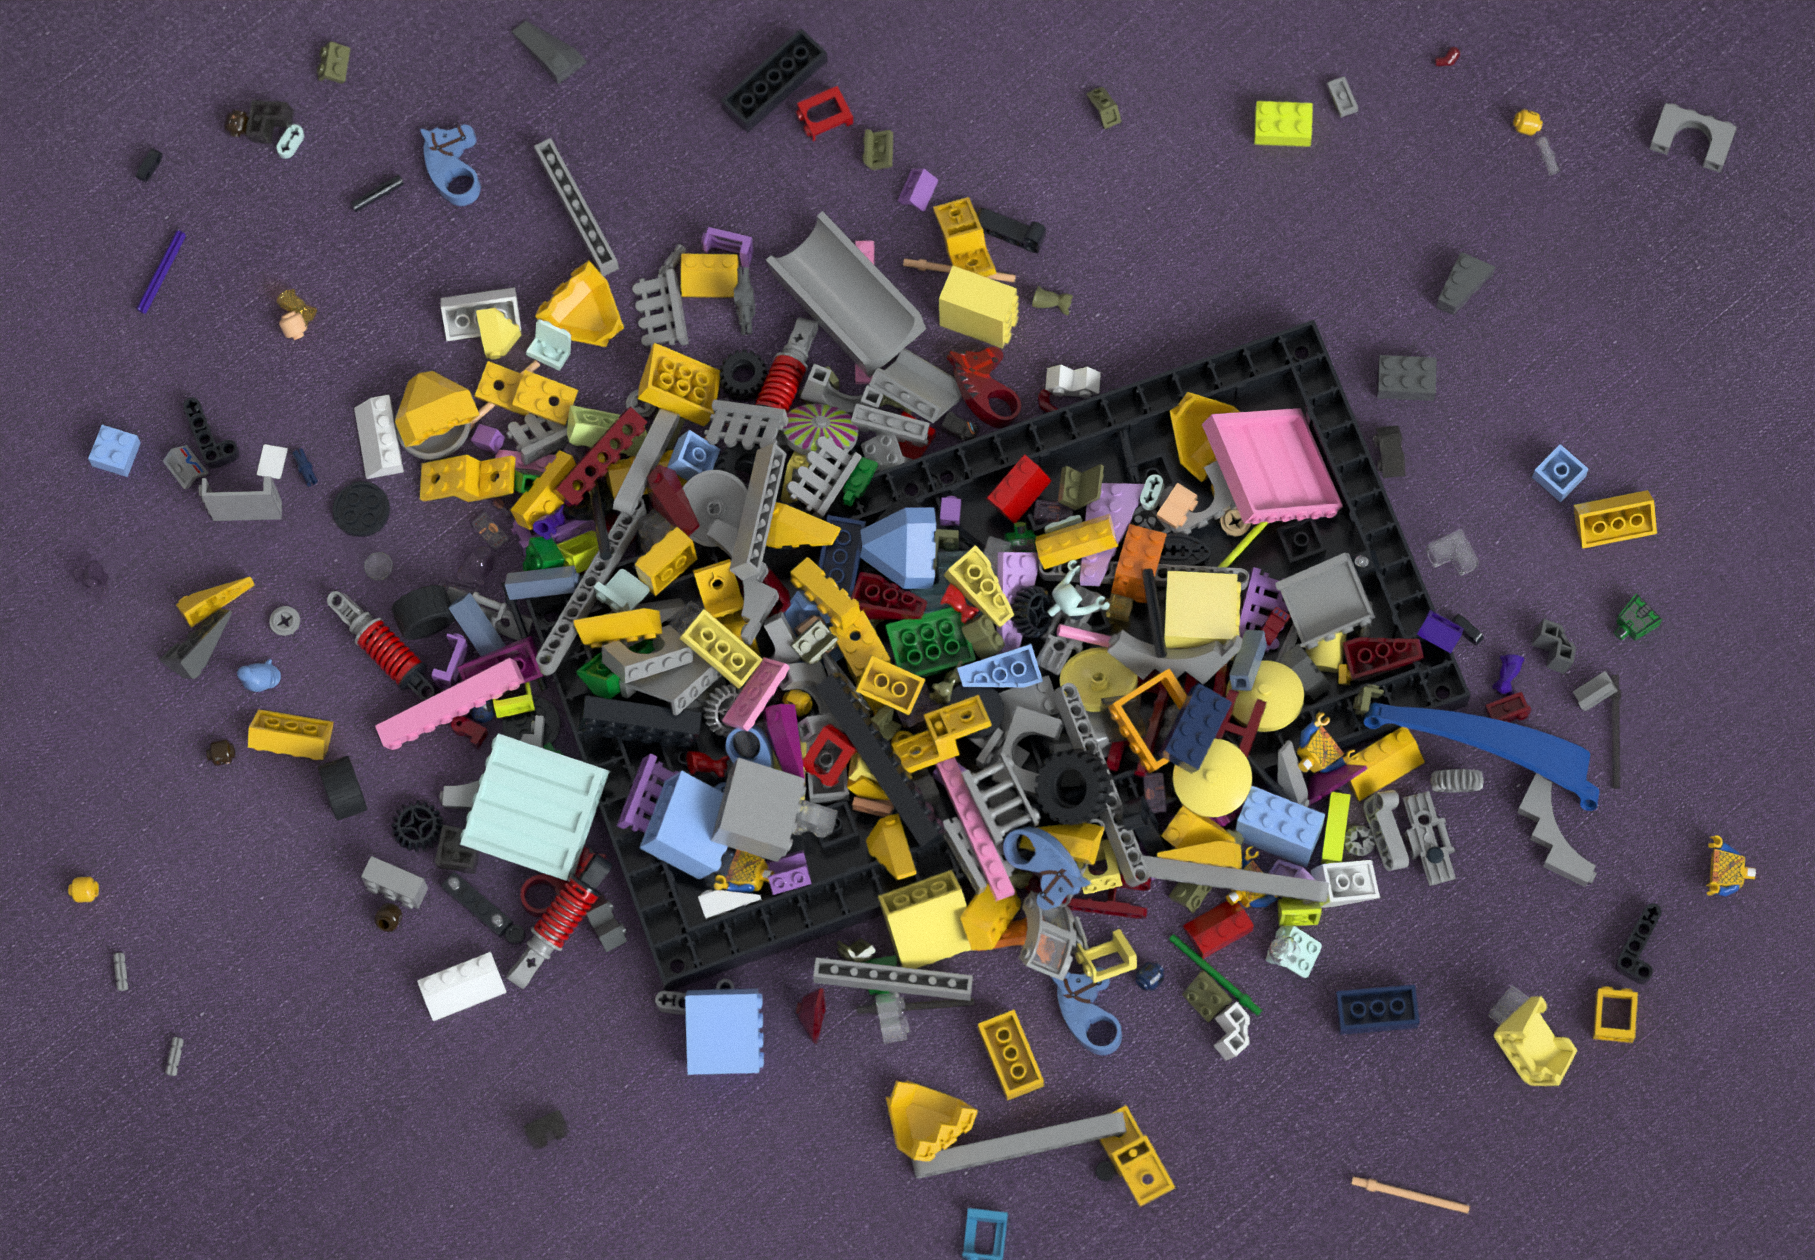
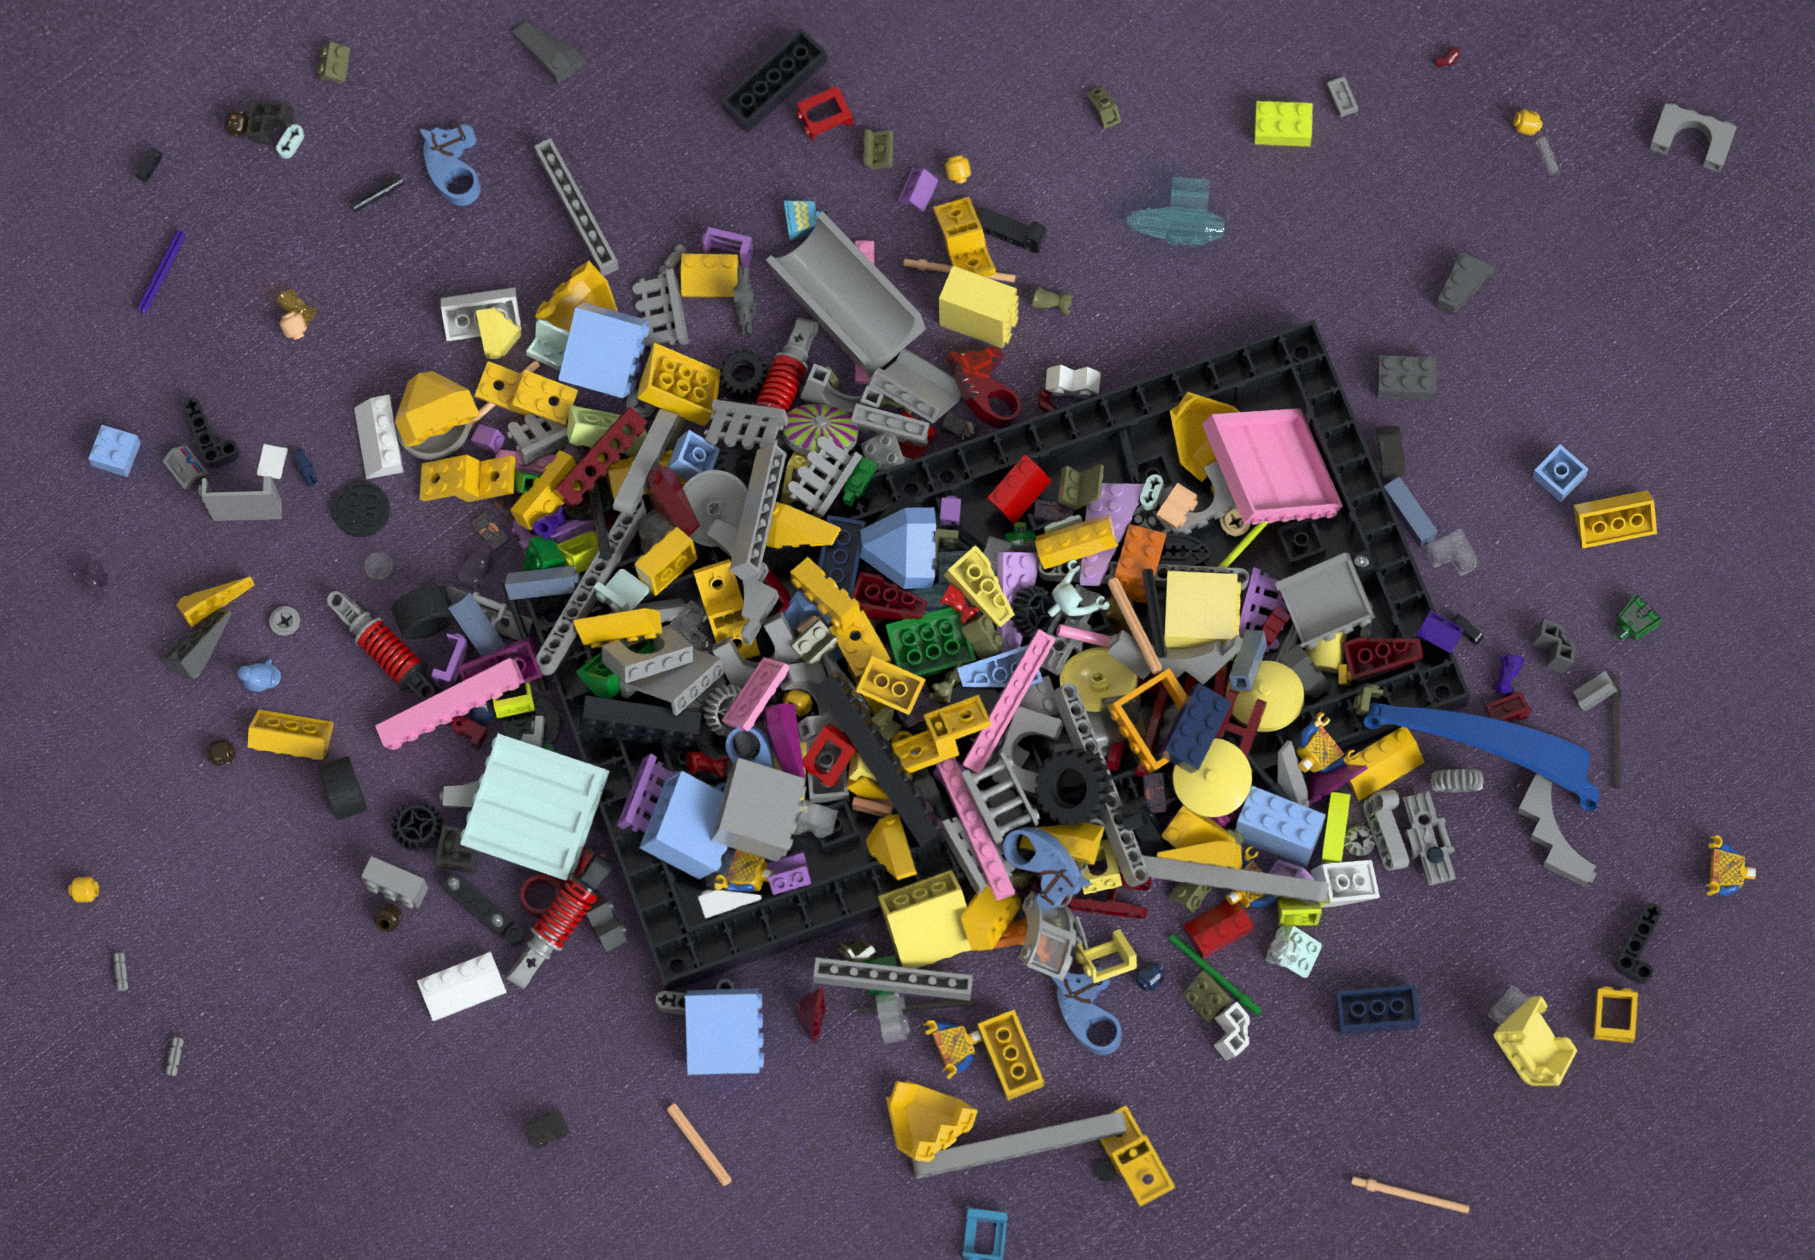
(604, 350): none -> light blue brick
(699, 1144): none -> light nougat axle
(721, 649): light yellow brick -> none
(801, 218): none -> medium azure torso
(953, 1045): none -> torso
(957, 168): none -> yellow head
(1009, 701): none -> bright pink plate
(1135, 626): none -> light nougat axle
(1186, 218): none -> clear light blue piece
(1410, 512): none -> sand blue brick

